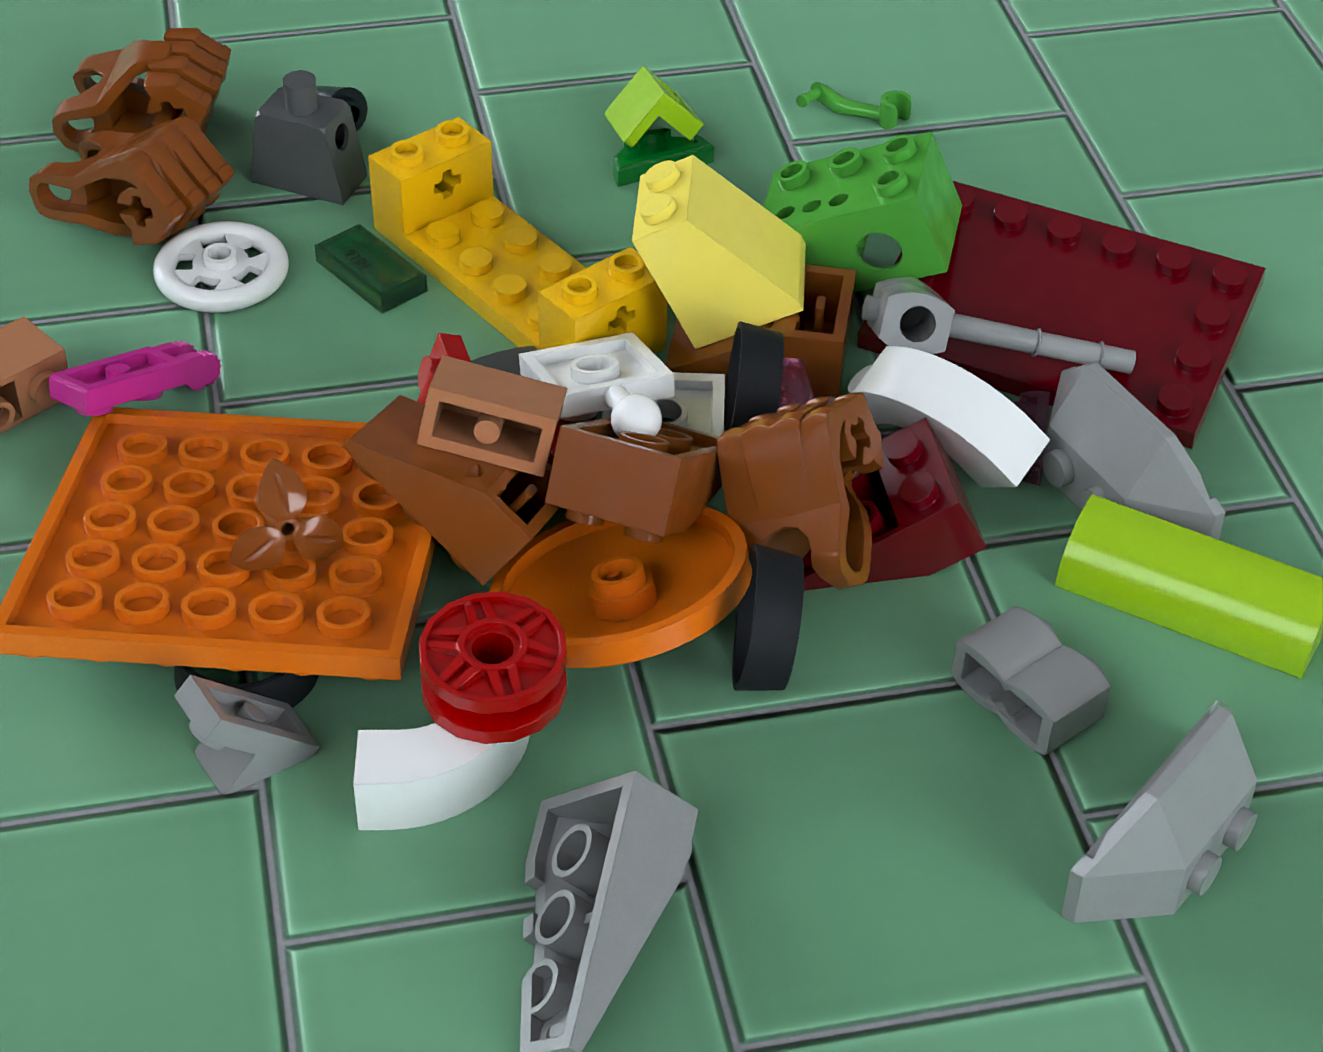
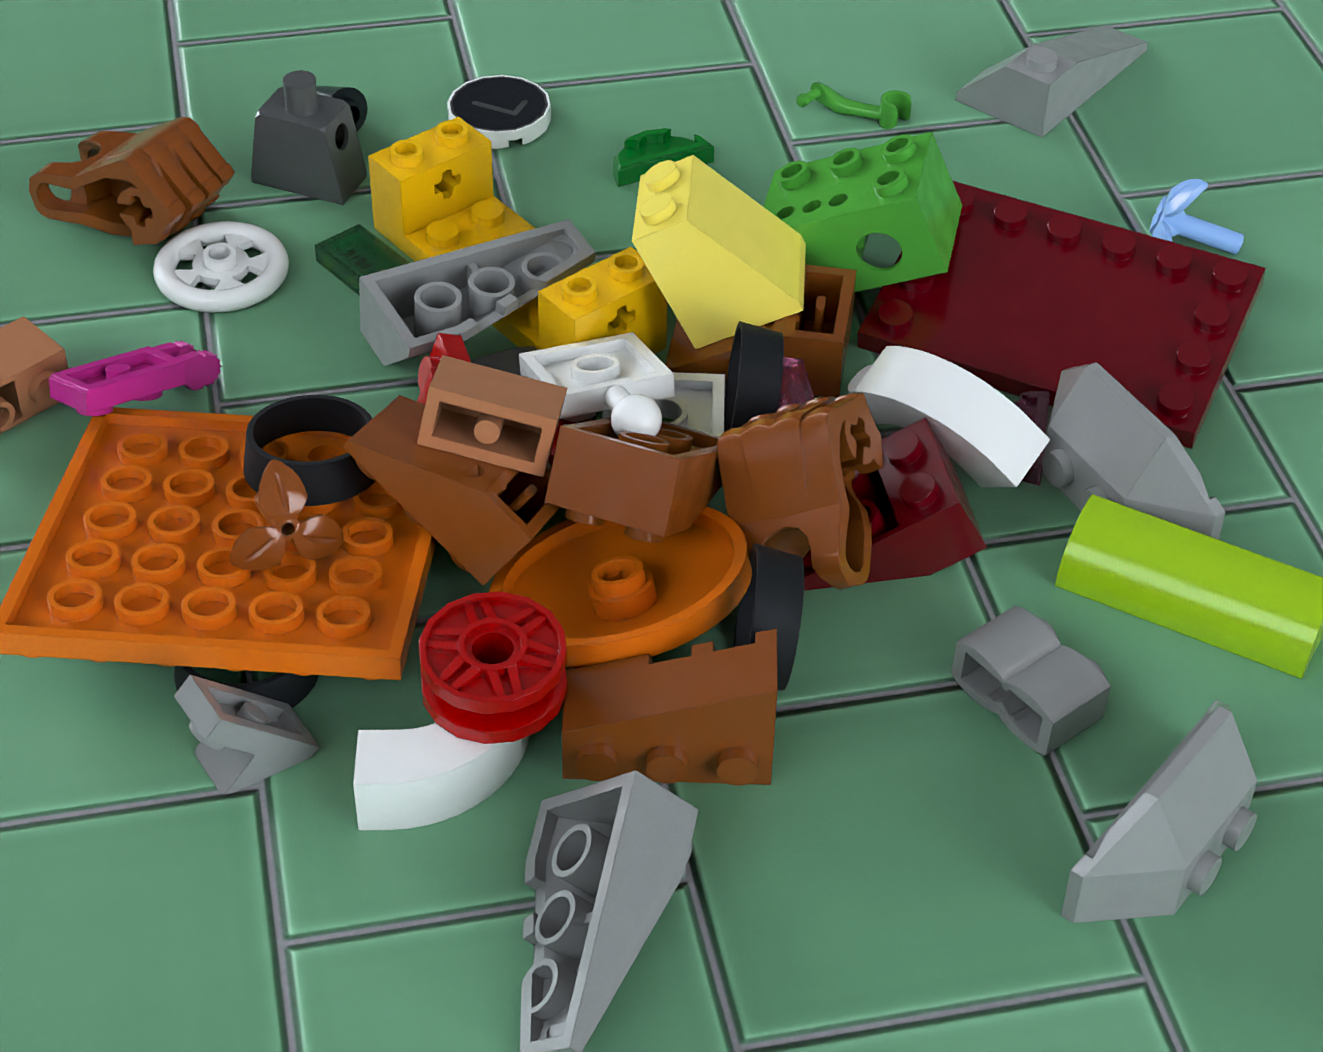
(179, 82): dark orange piece -> none
(323, 480): none -> black tyre
(464, 288): none -> light grey wedge
(502, 108): none -> black tile
(643, 102): lime panel -> none
(675, 718): none -> dark orange wedge
(917, 317): light grey piece -> none
(1051, 78): none -> light grey wedge
(1173, 221): none -> light blue plant

